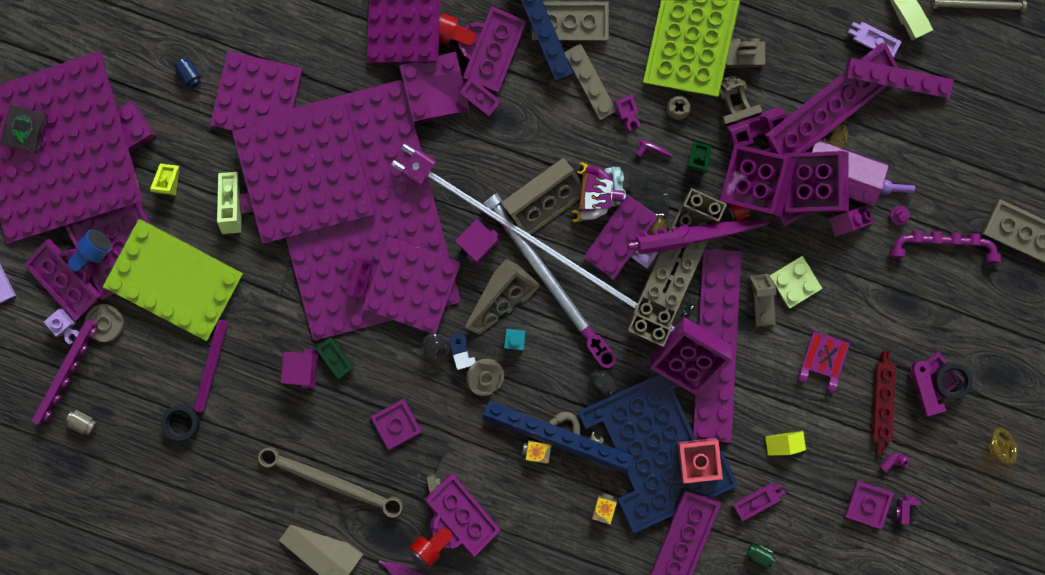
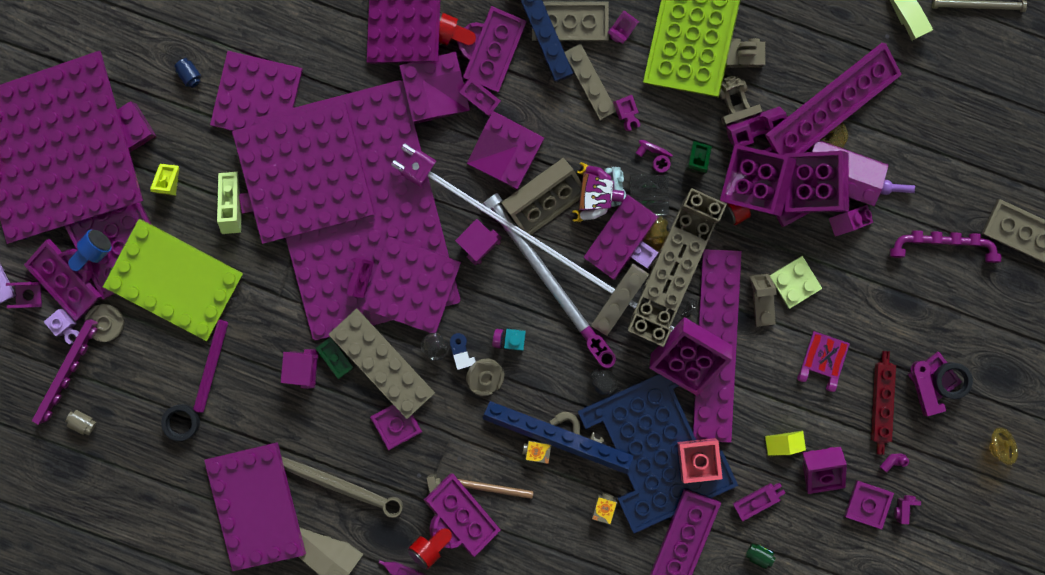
(20, 288): none -> magenta piece
(23, 129): clear smoke slope -> none
(255, 506): none -> magenta plate
(381, 363): none -> dark tan plate
(497, 489): none -> medium nougat bar
(498, 338): none -> magenta tile
(505, 150): none -> magenta slope
(505, 290): dark tan wedge -> none
(619, 299): none -> dark tan plate
(623, 27): none -> magenta bracket
(664, 169): none -> magenta bush
(678, 100): dark tan piece -> none
(687, 235): magenta piece -> none
(824, 470): none -> magenta slope
(872, 37): lavender hinge -> none
(898, 78): magenta plate -> none
(899, 215): magenta plate -> none

